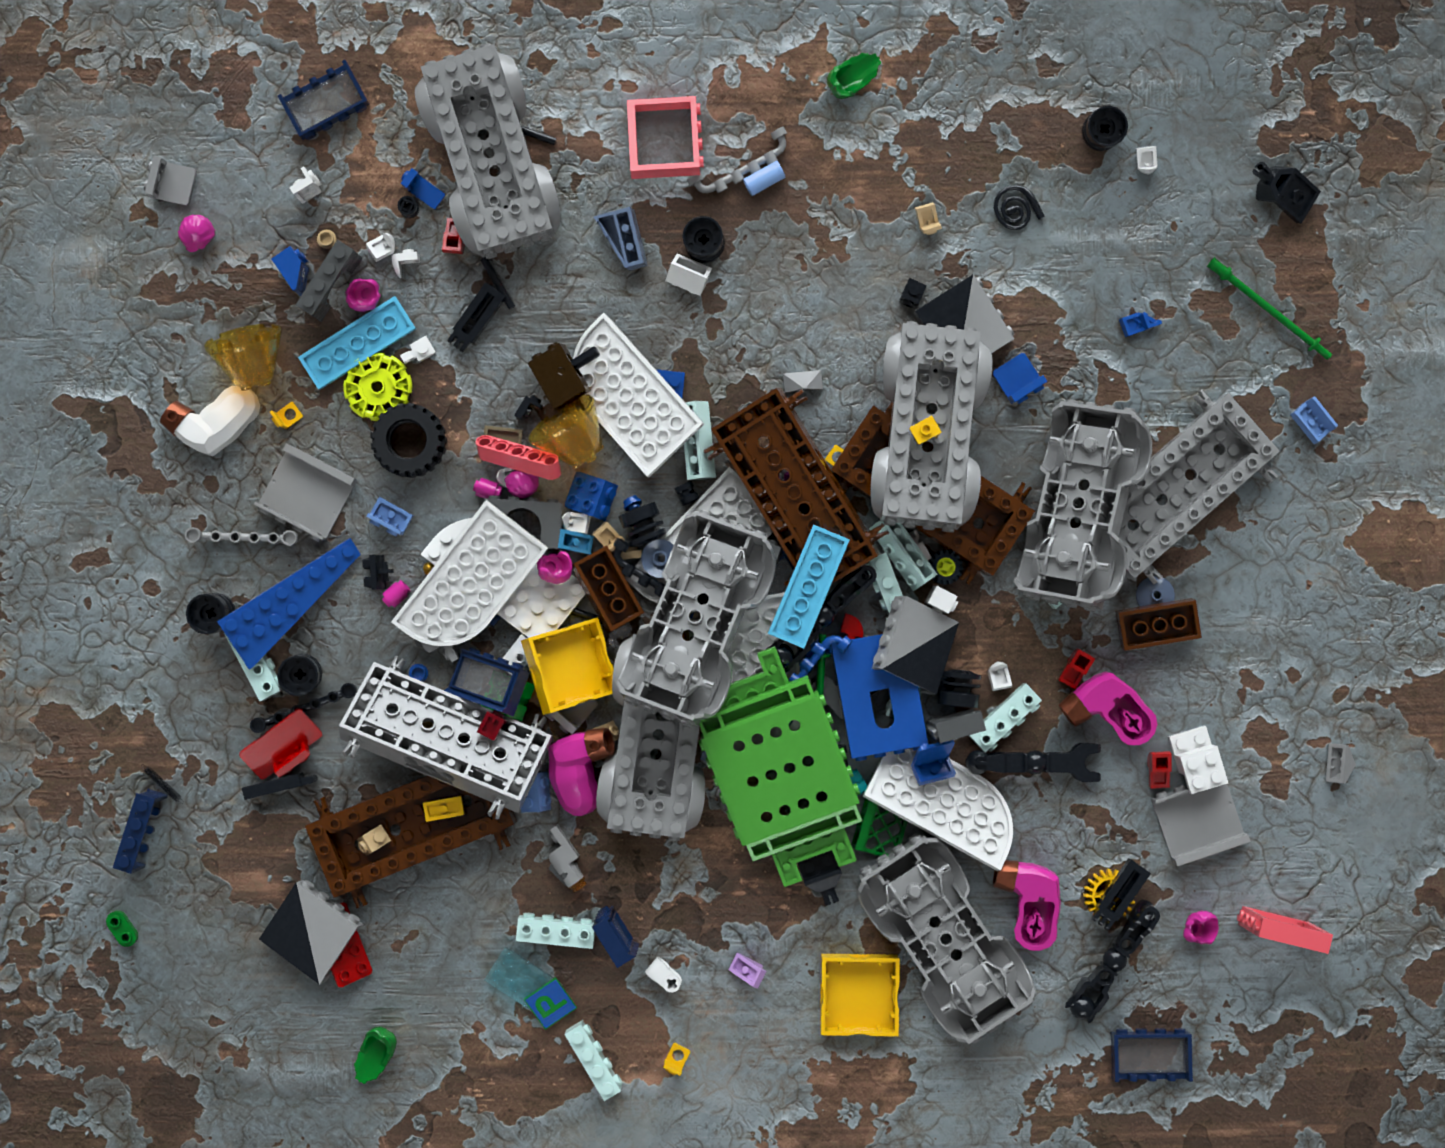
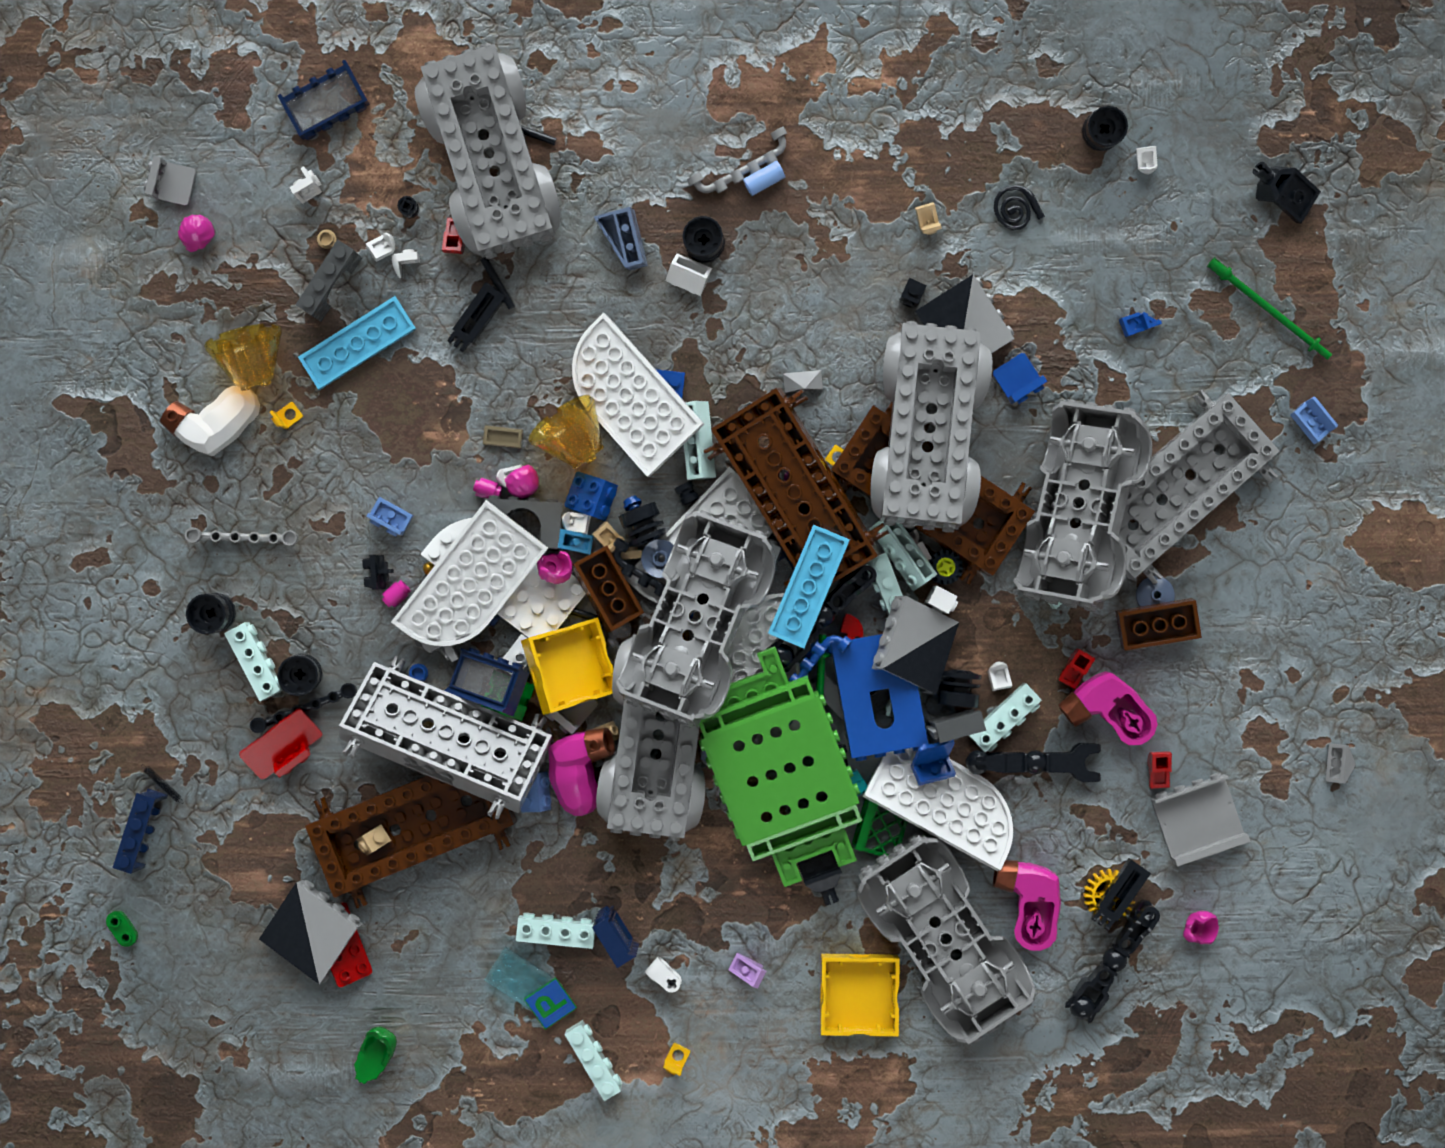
(266, 618): blue wing -> none
(277, 785): black hinge -> none
(293, 268): blue slope -> none
(306, 493): light grey panel -> none
(362, 294): dark pink hair -> none
(372, 375): neon yellow plate -> none
(384, 431): black tyre -> none
(421, 350): white plate -> none
(422, 188): blue bracket -> none
(443, 808): yellow plate -> none
(492, 724): dark red bracket -> none
(518, 457): coral beam -> none
(524, 409): black bracket -> none
(560, 374): dark brown piece -> none
(563, 861): light grey plate -> none
(668, 169): coral window -> none
(852, 75): green hair -> none
(925, 430): yellow bracket -> none
(1151, 1054): window -> none
(1198, 759): white bracket -> none
(1285, 929): coral window -> none

